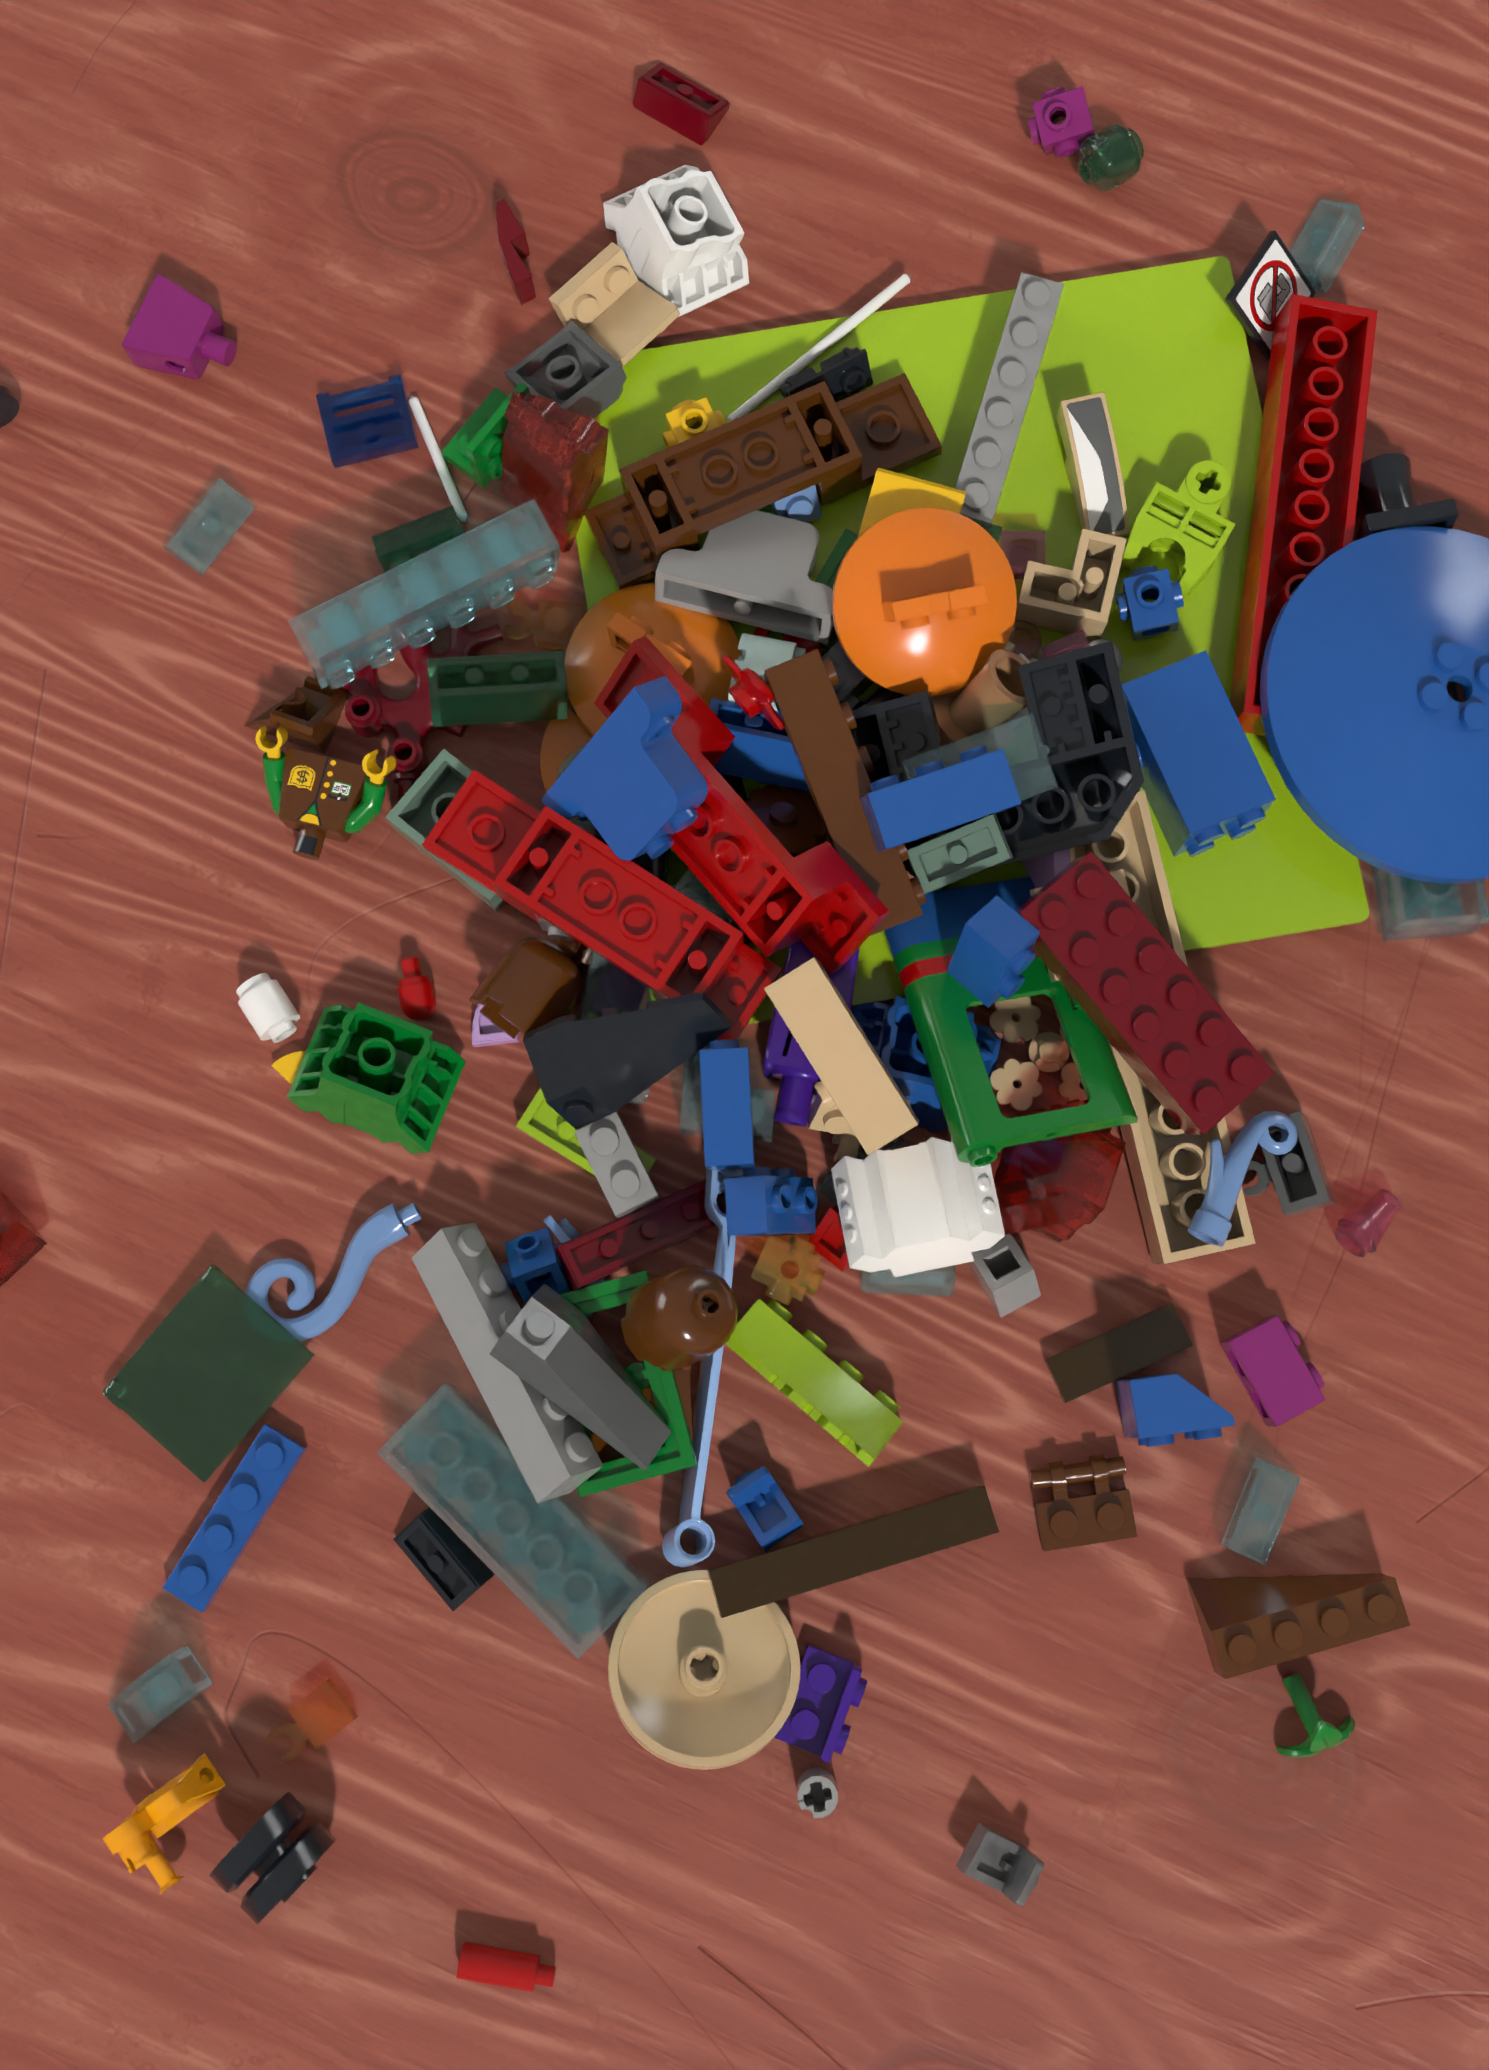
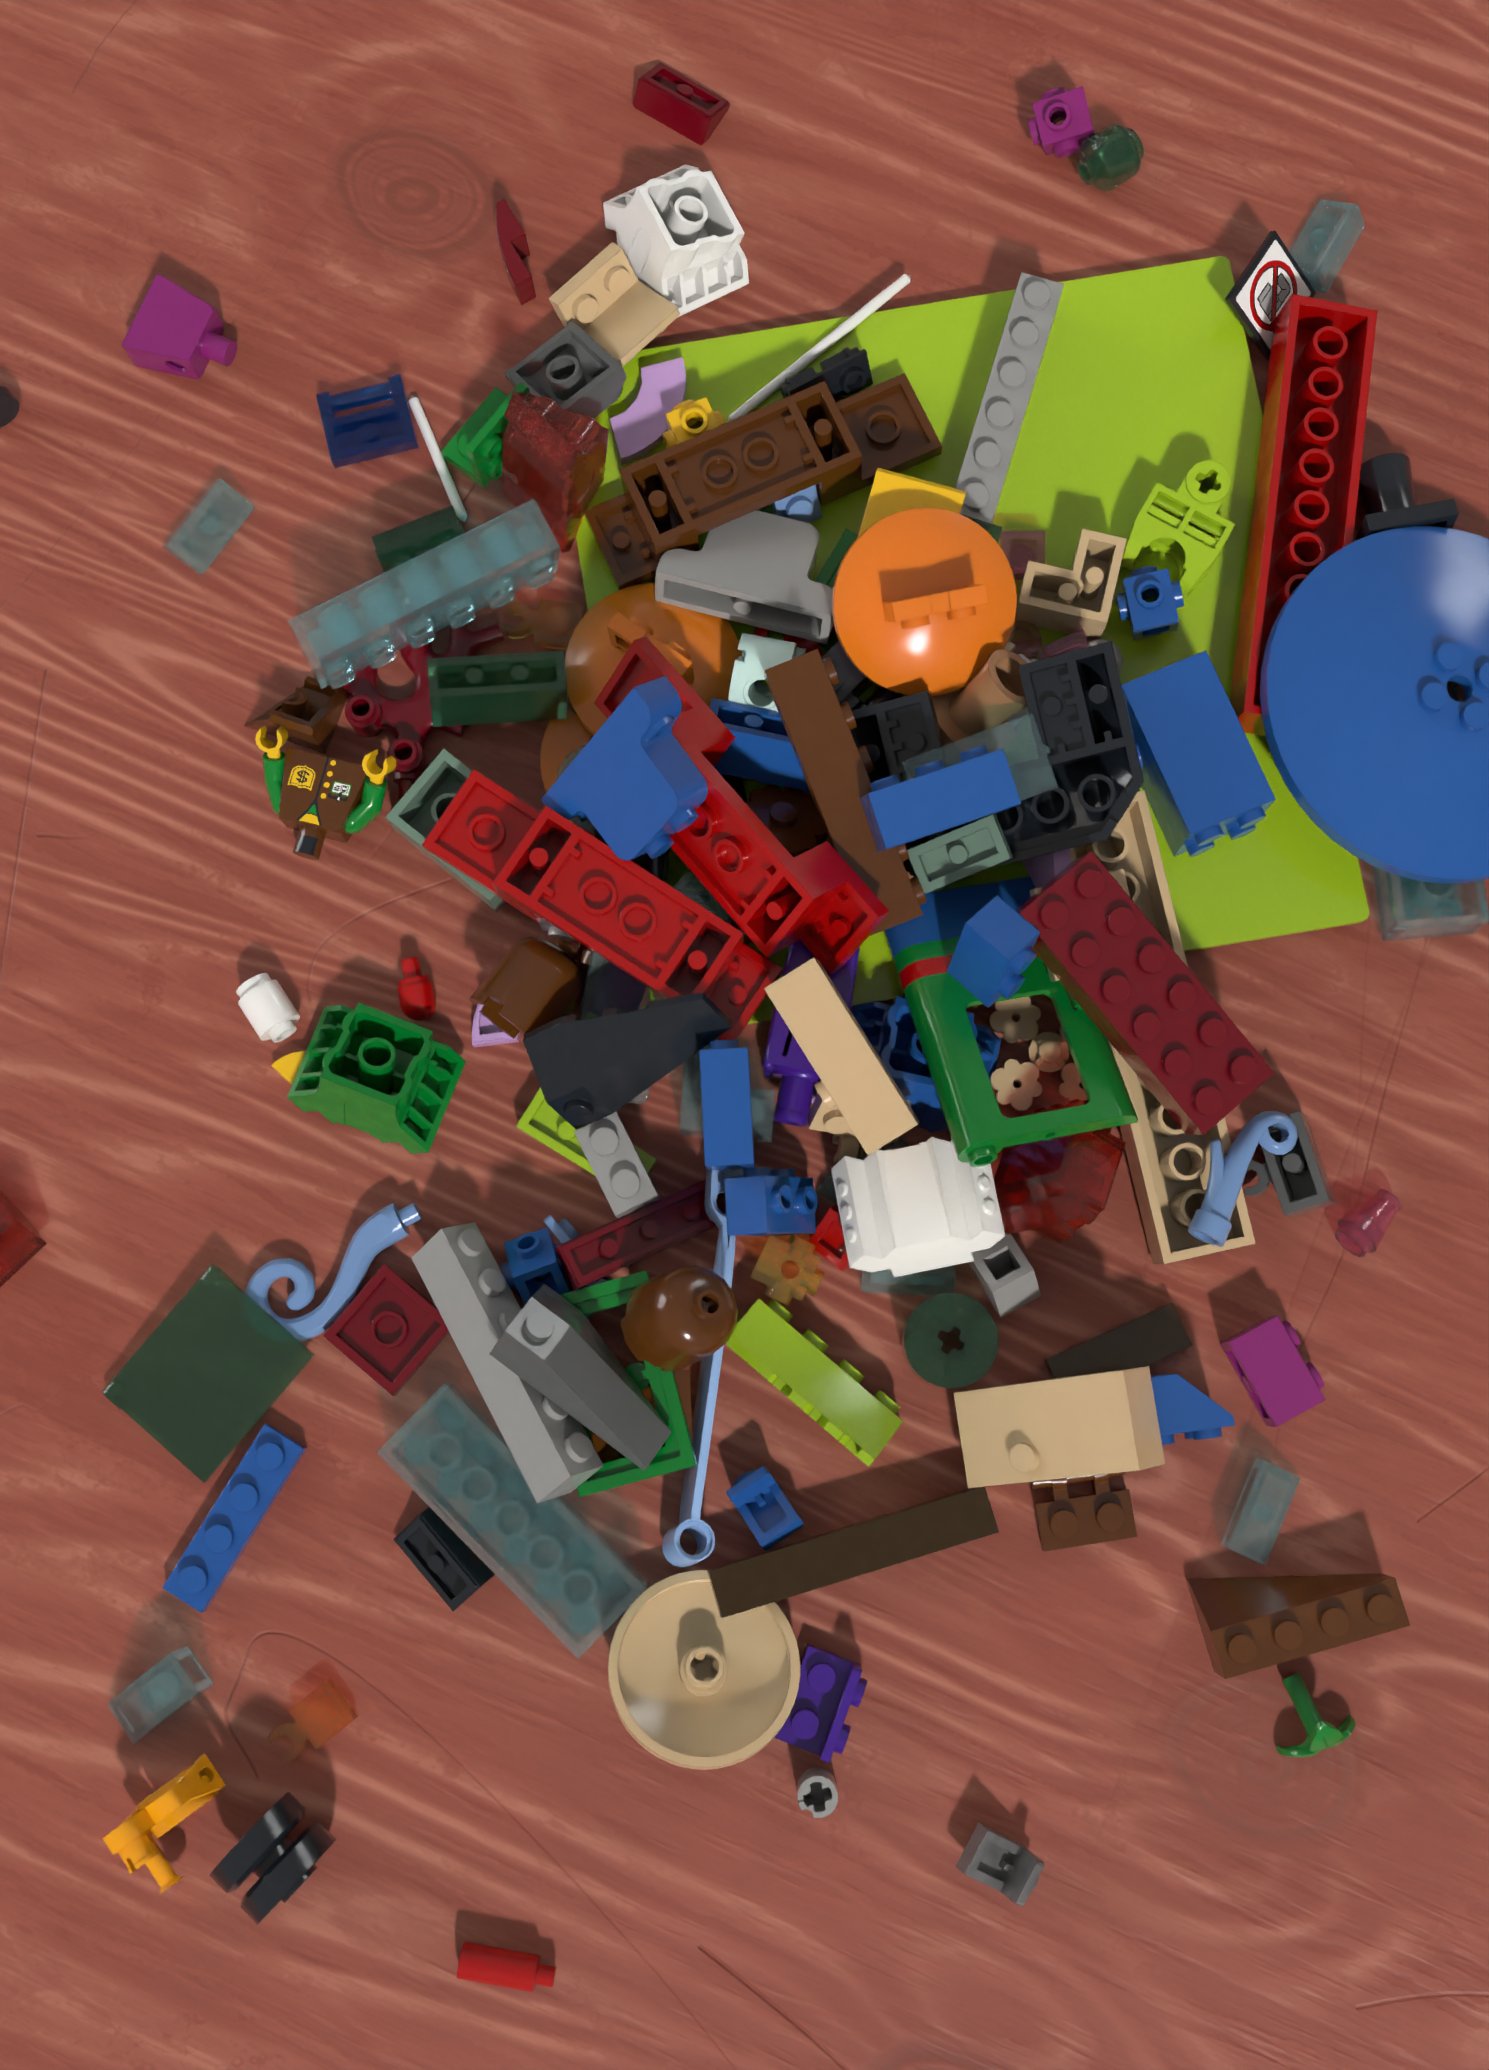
(388, 1330): none -> dark red plate
(642, 424): none -> lavender tile
(752, 693): red plate -> none
(975, 1334): none -> clear green brick
(1059, 1428): none -> tan brick
(1093, 464): slope -> none

